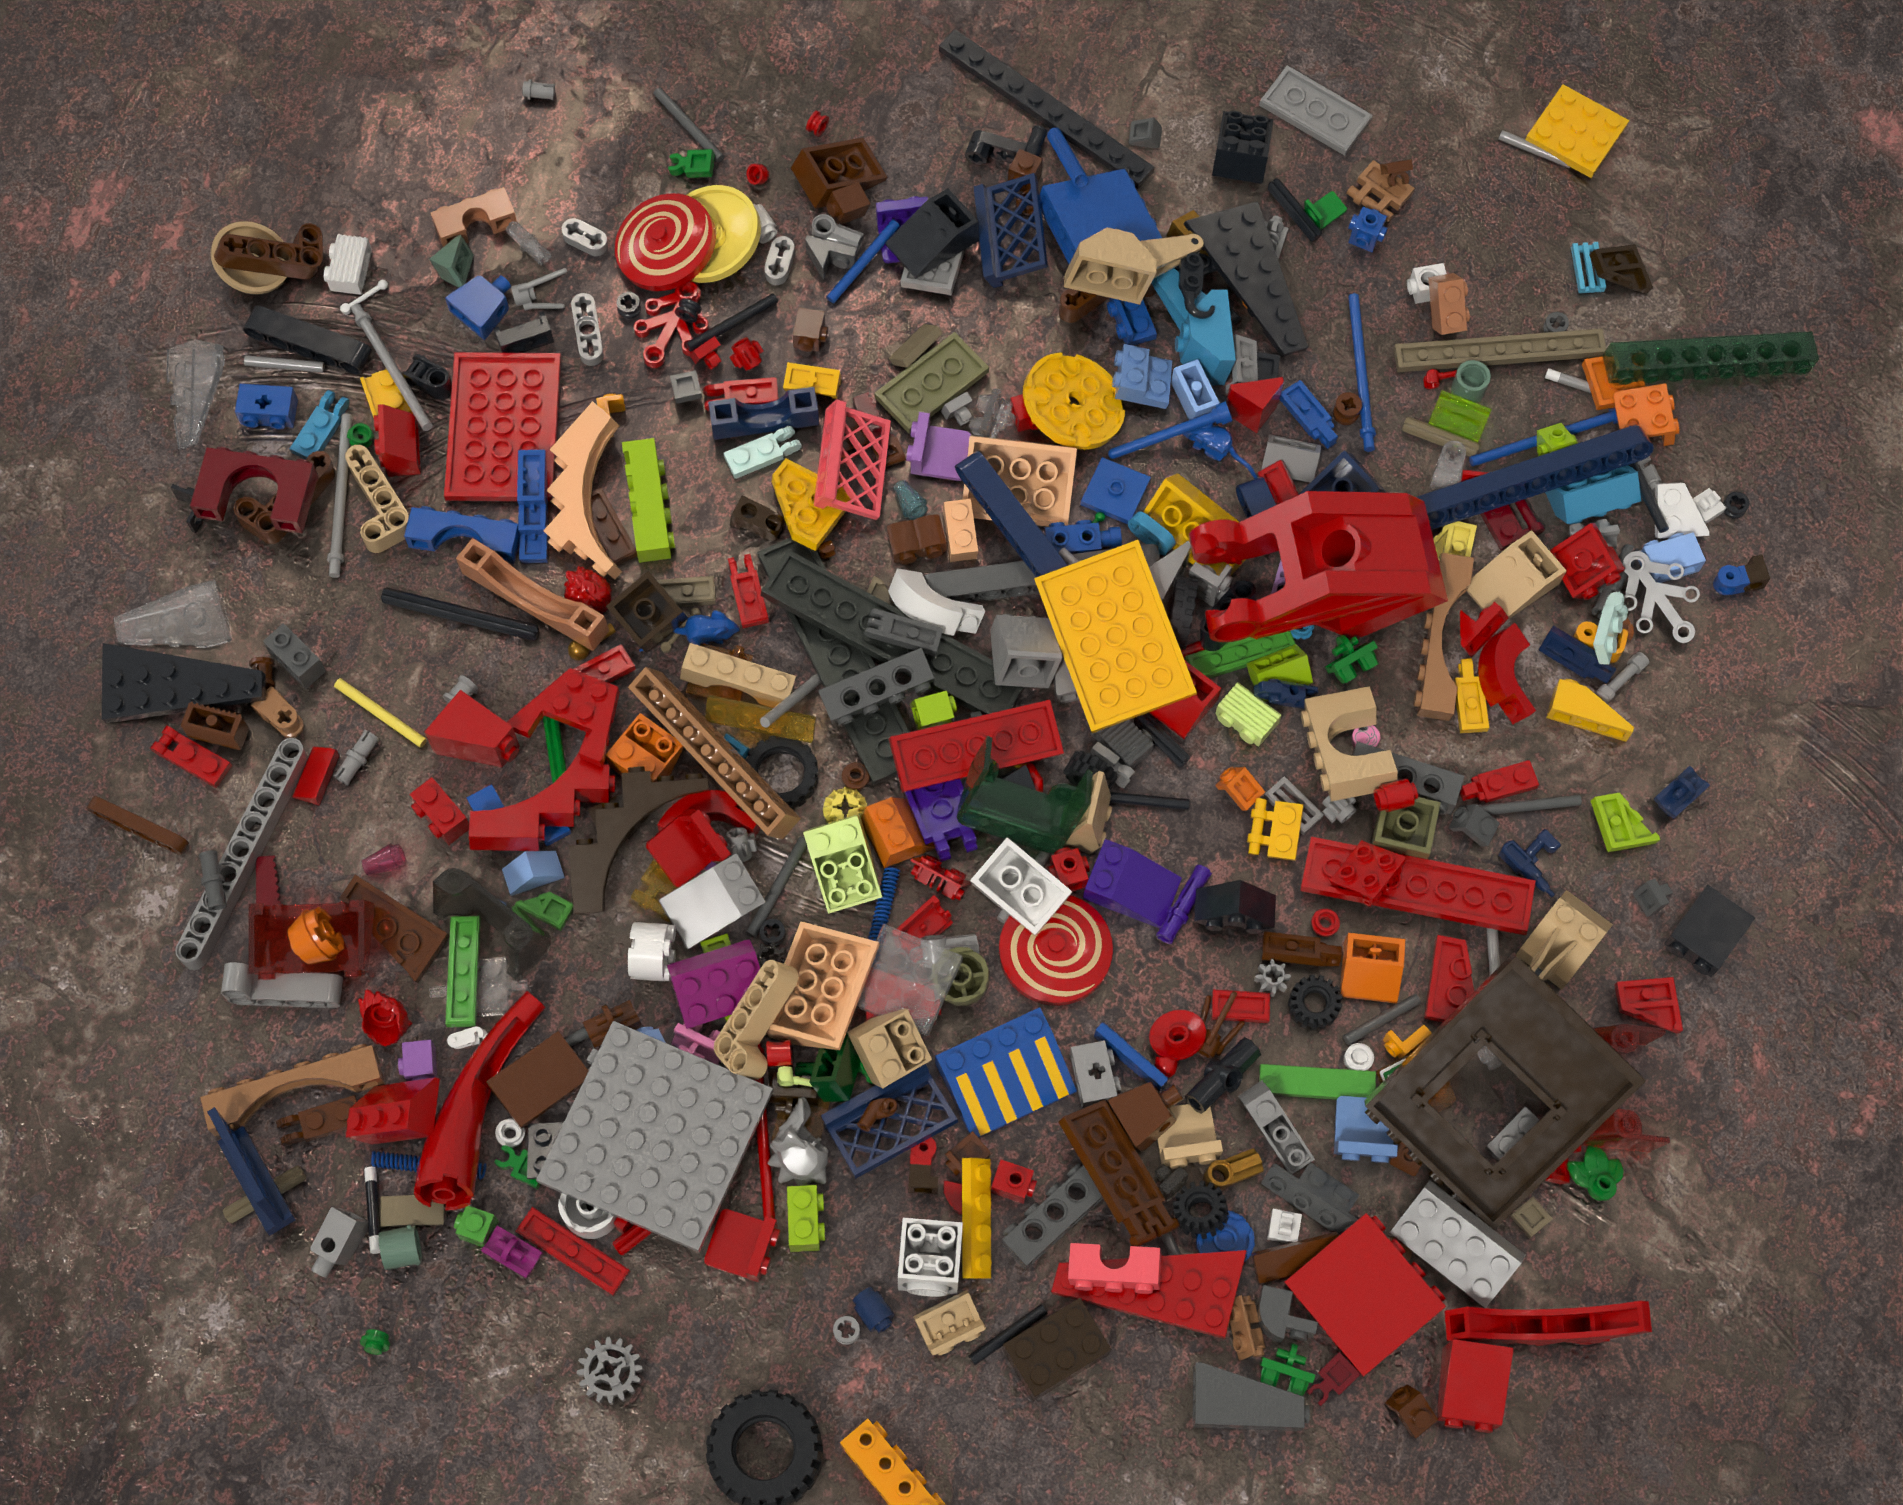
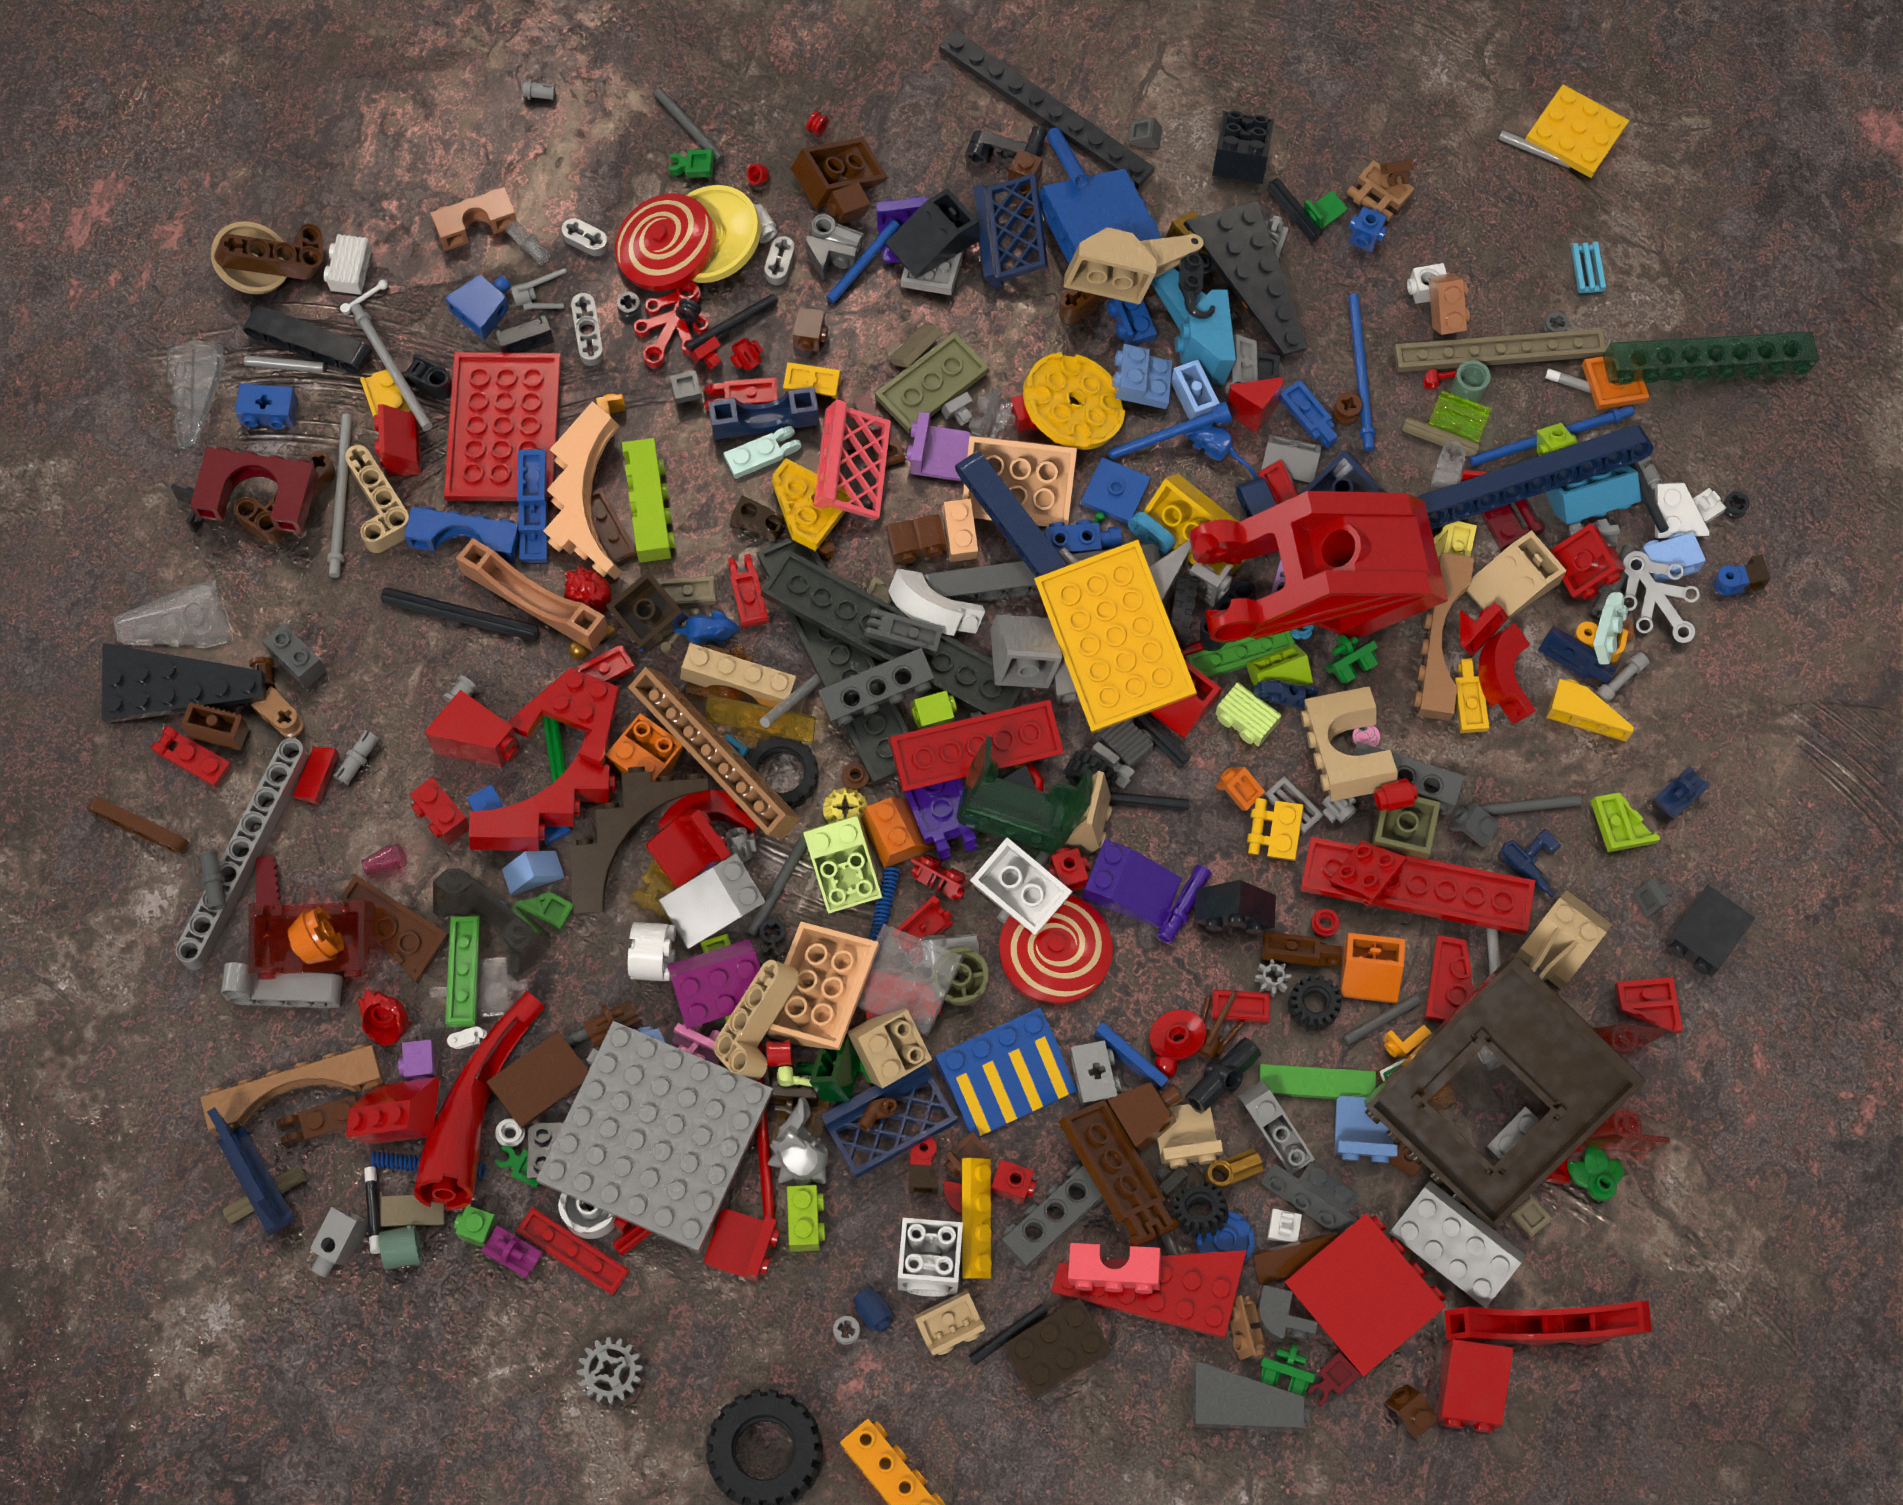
(319, 426): dark azure hinge -> none
(360, 429): green plate -> none
(375, 1342): green plate -> none
(380, 712): light yellow bar -> none
(453, 261): sand green slope -> none
(911, 502): clear light blue cone -> none
(1315, 110): light grey tile -> none
(1358, 1057): white tile -> none
(1501, 783): red hinge -> none
(1622, 266): dark brown wing -> none
(1648, 408): orange bracket -> none

